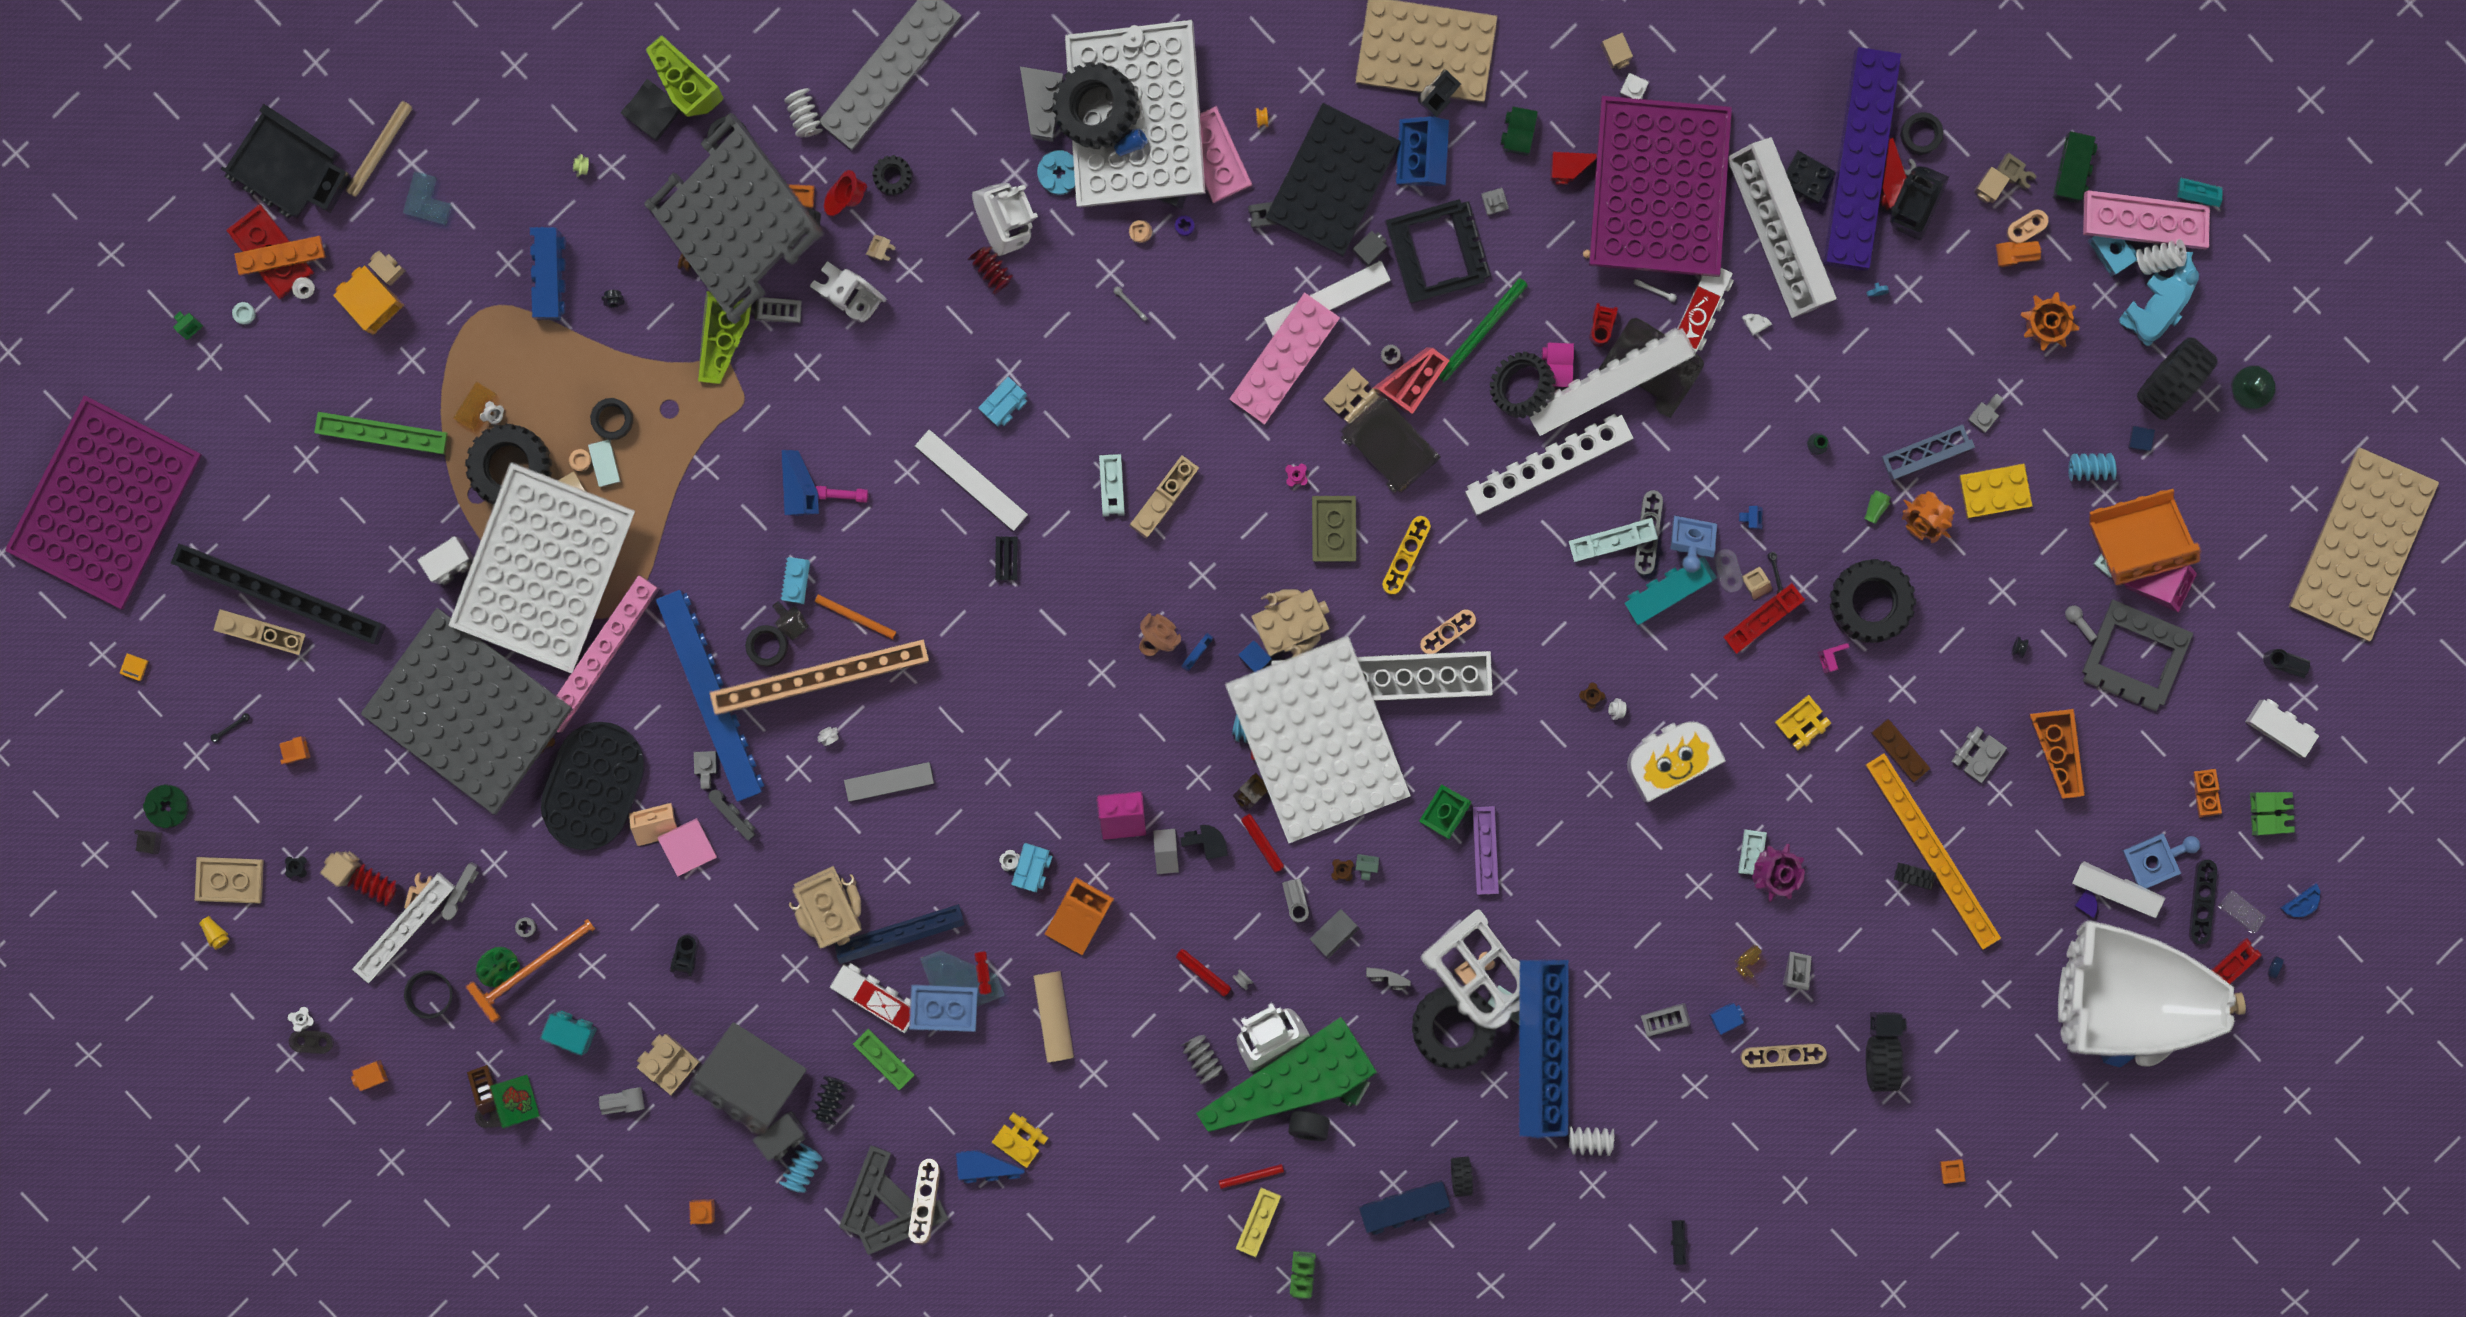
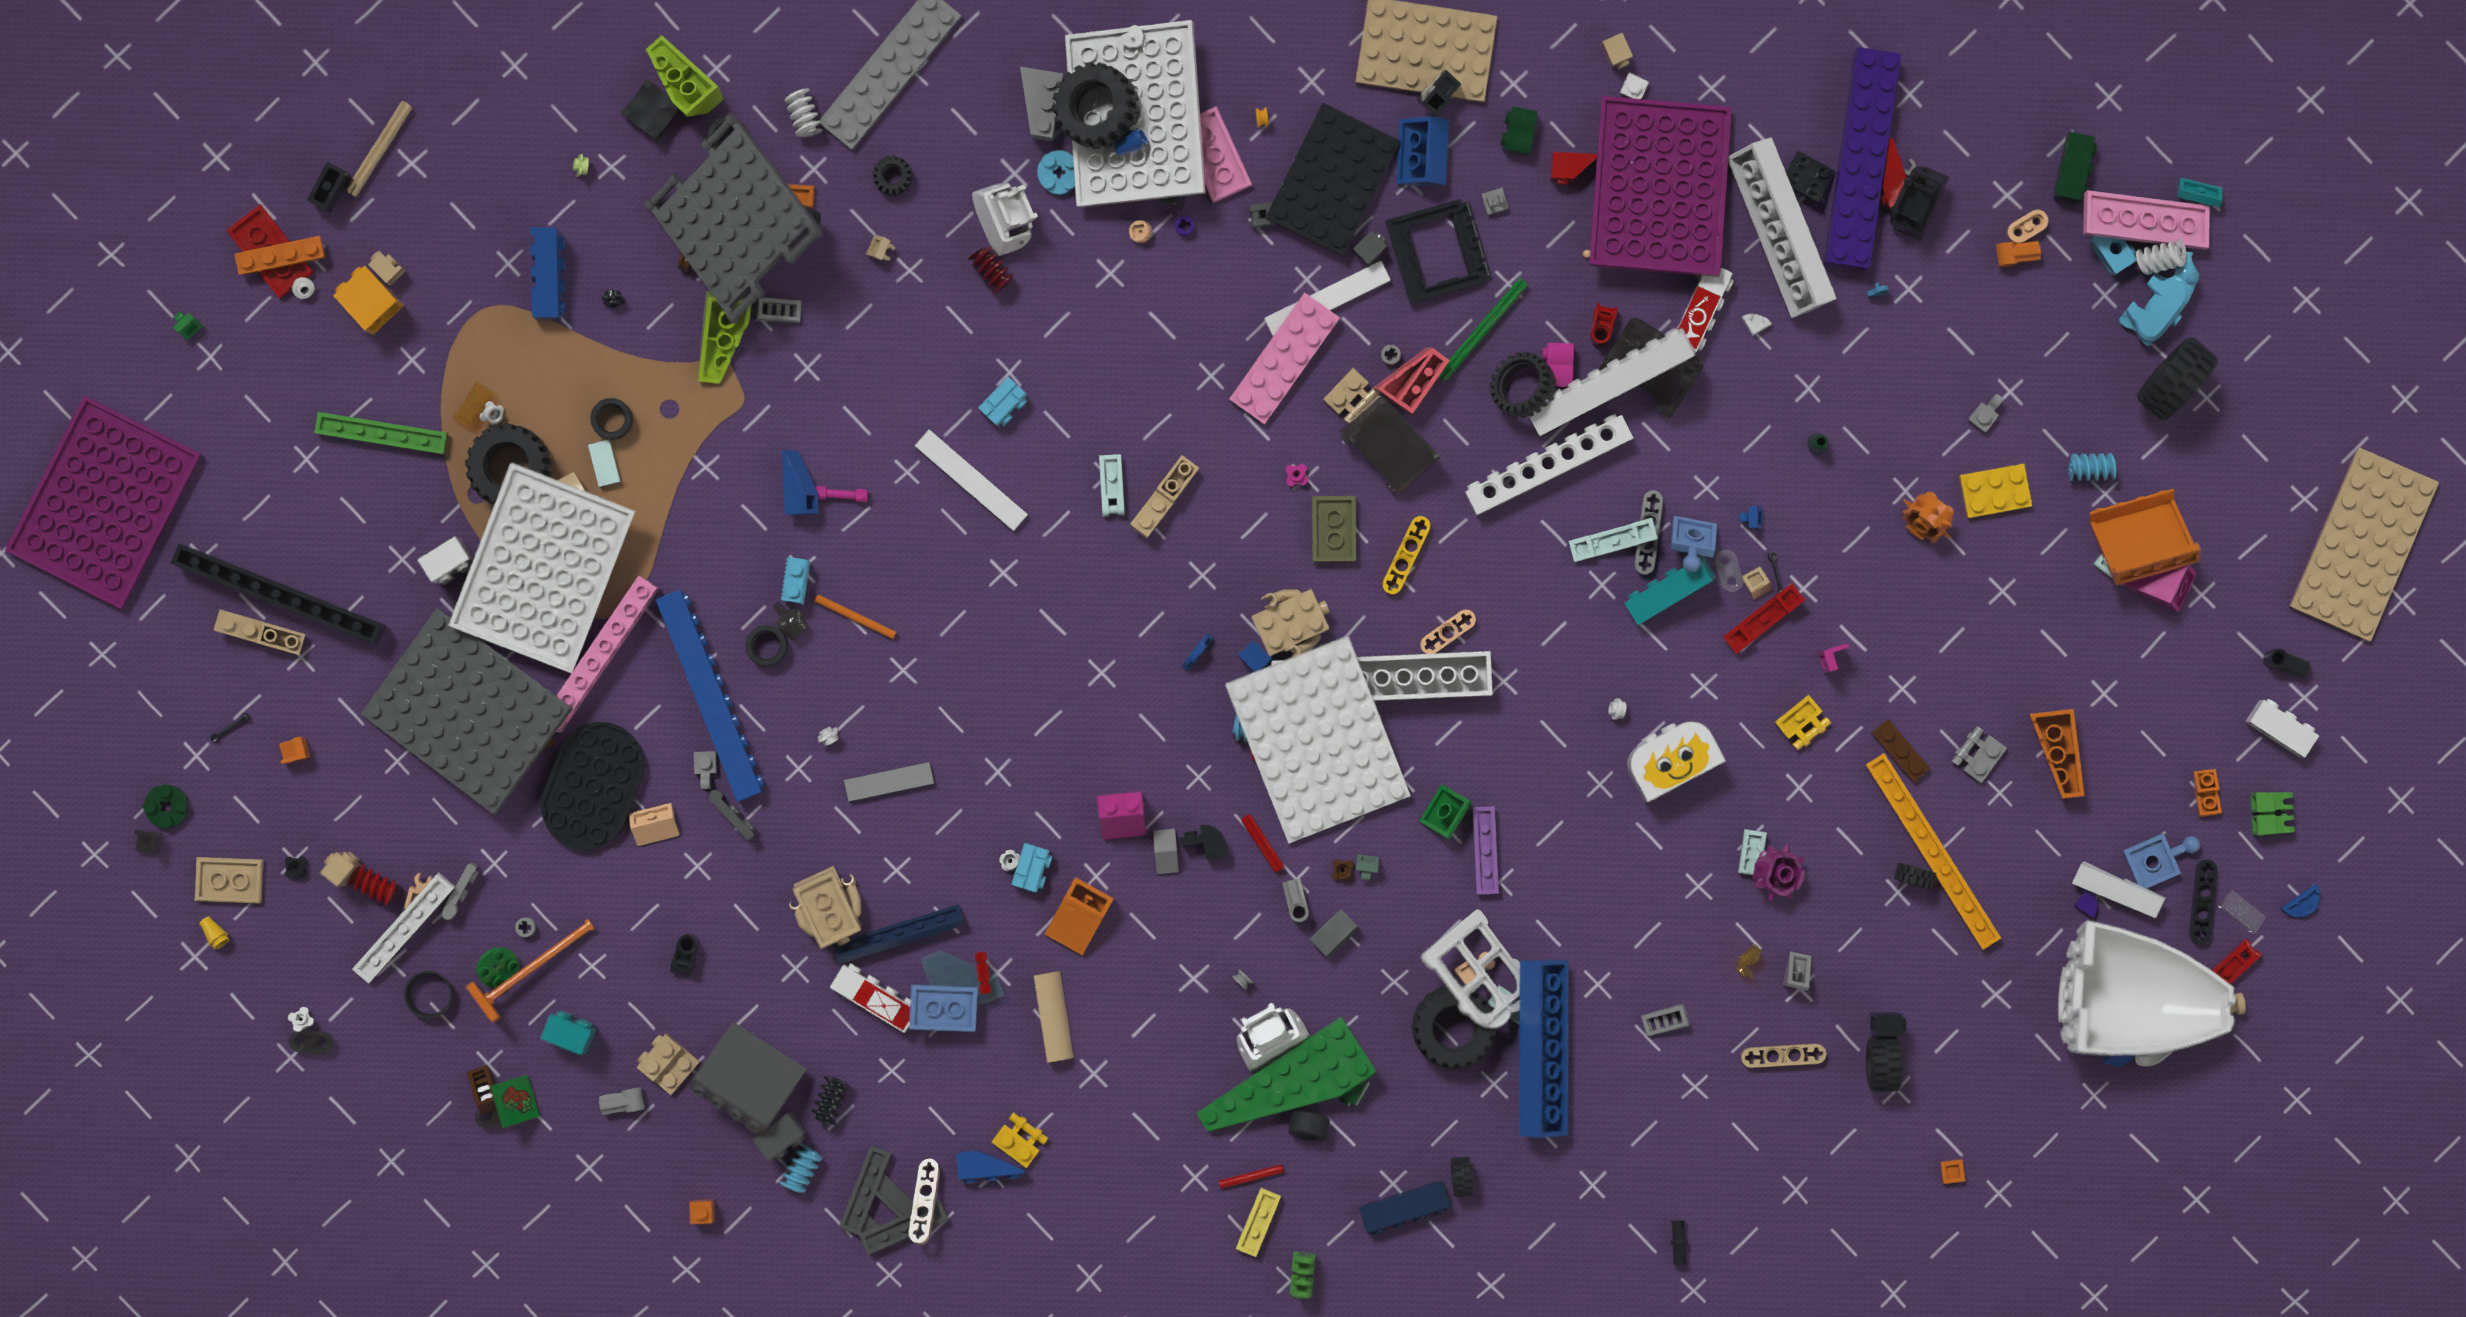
(134, 667): light orange tile -> none
(243, 313): light aqua tile -> none
(279, 162): black panel -> none
(369, 1076): orange brick -> none
(420, 201): clear light blue plate -> none
(580, 460): light nougat tile -> none
(687, 847): bright pink tile -> none
(819, 677): light nougat brick -> none
(841, 286): white piece -> none
(844, 193): red piece -> none
(883, 1059): bright green plate -> none
(1006, 539): black tile -> none
(1118, 291): light grey hinge -> none
(1159, 633): nougat tile -> none
(1202, 1058): light grey piece -> none
(1203, 972): red axle -> none
(1250, 792): dark brown bracket -> none
(1394, 979): light grey slope -> none
(1591, 1141): white piece -> none
(1592, 689): reddish brown plate -> none
(1671, 297): white hinge -> none
(1727, 1018): blue brick -> none
(1877, 505): bright green cone -> none
(1901, 592): black tyre -> none
(1905, 137): black tyre -> none
(1930, 460): sand blue fence -> none
(1991, 185): tan brick -> none
(2013, 169): dark tan plate -> none
(2020, 647): black bush -> none
(2061, 315): orange brick -> none
(2074, 615): light grey bar -> none
(2141, 438): dark blue tile -> none
(2149, 627): dark grey hinge -> none
(2253, 387): clear green tile -> none
(2275, 967): dark blue tile -> none

